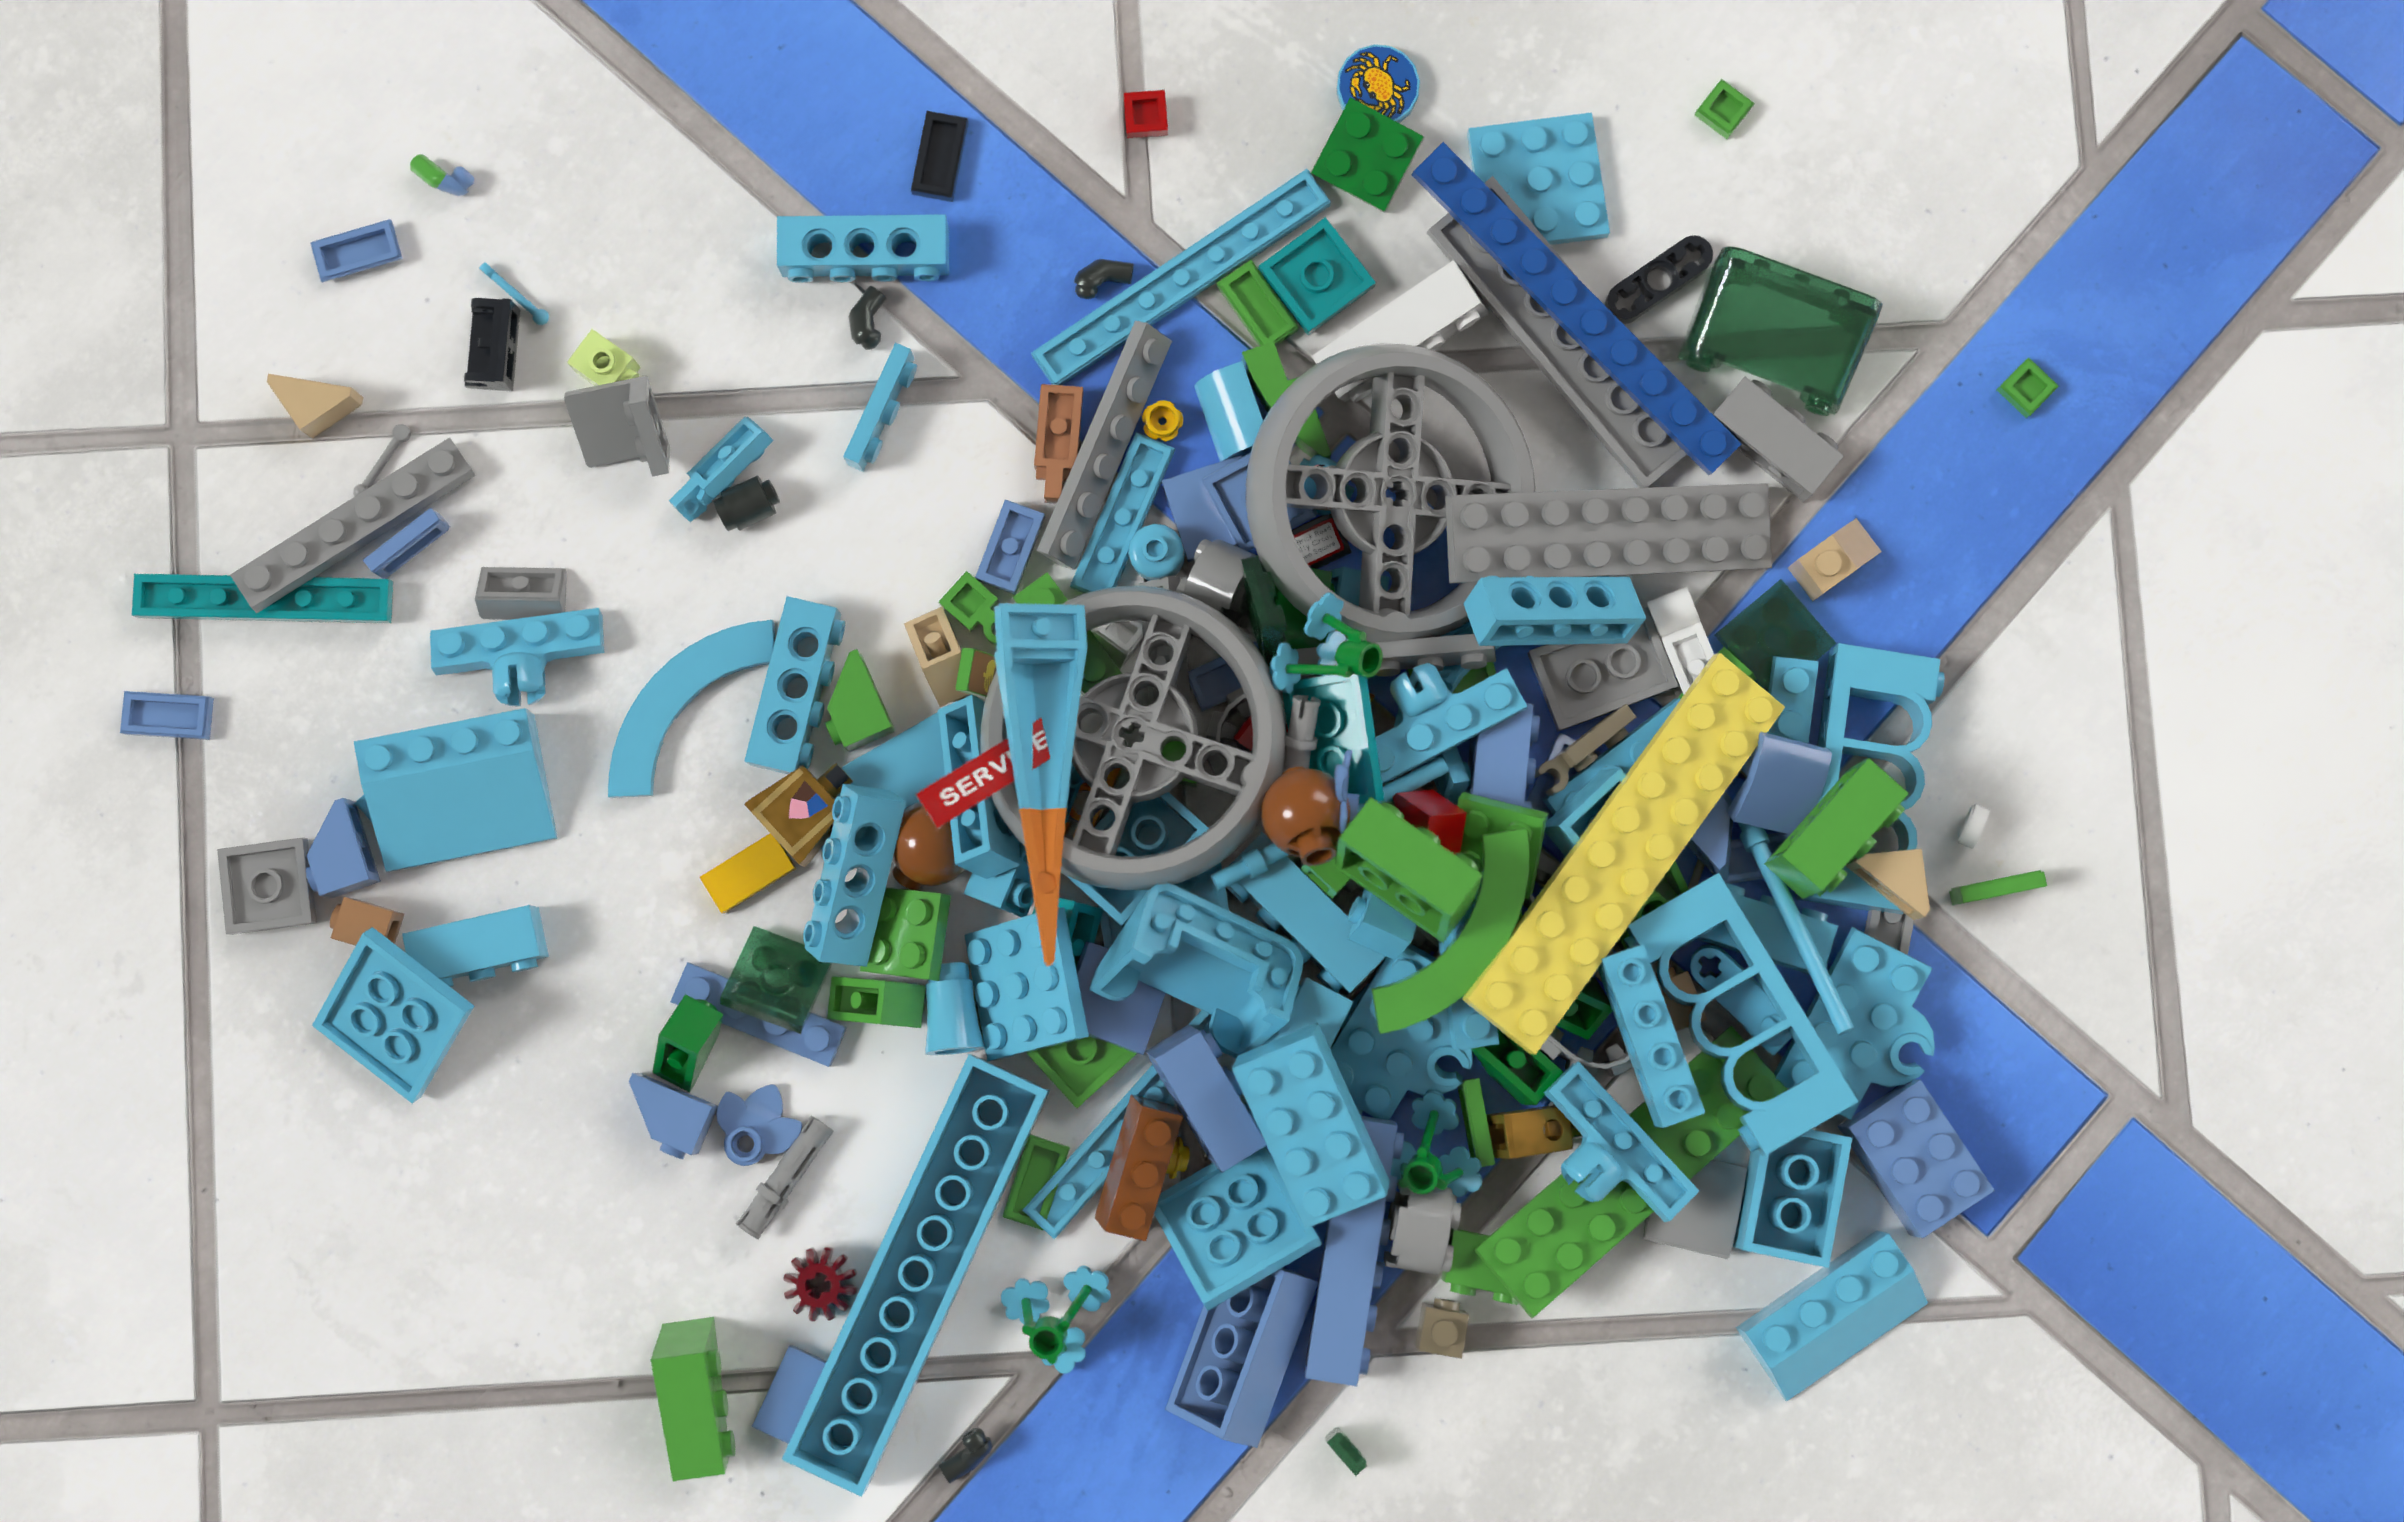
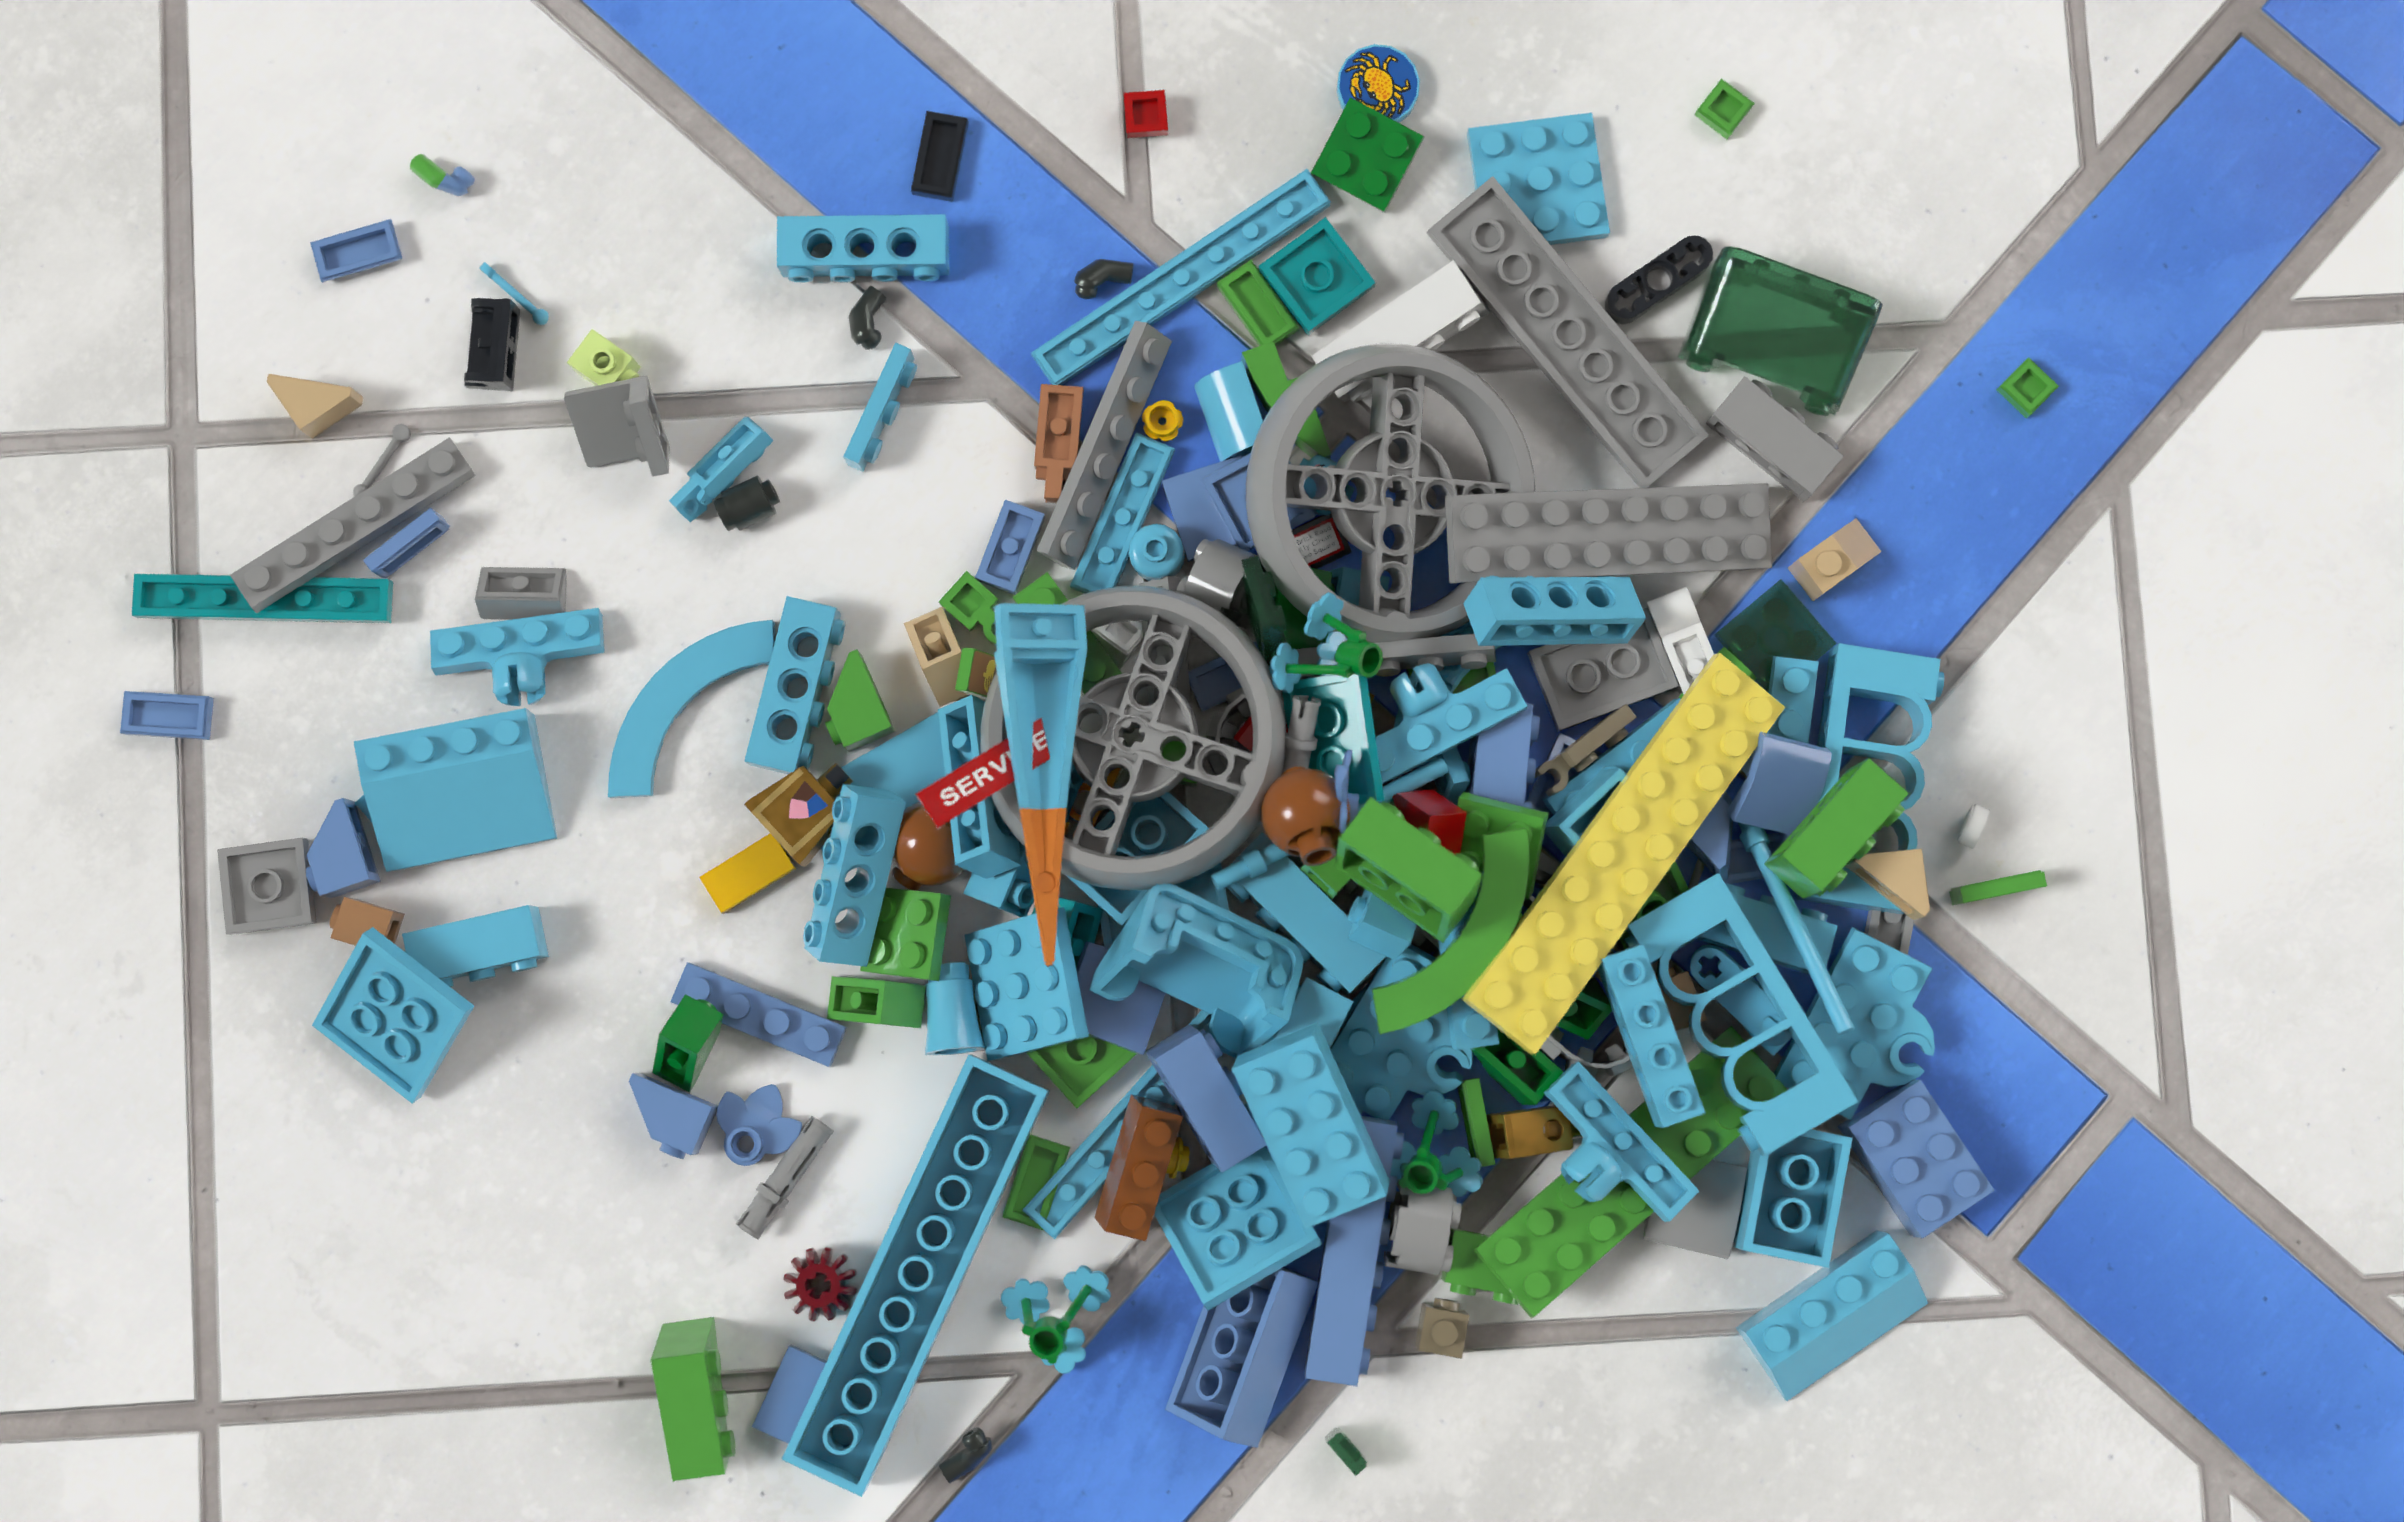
(775, 980): clear green plate -> none
(1575, 308): blue plate -> none

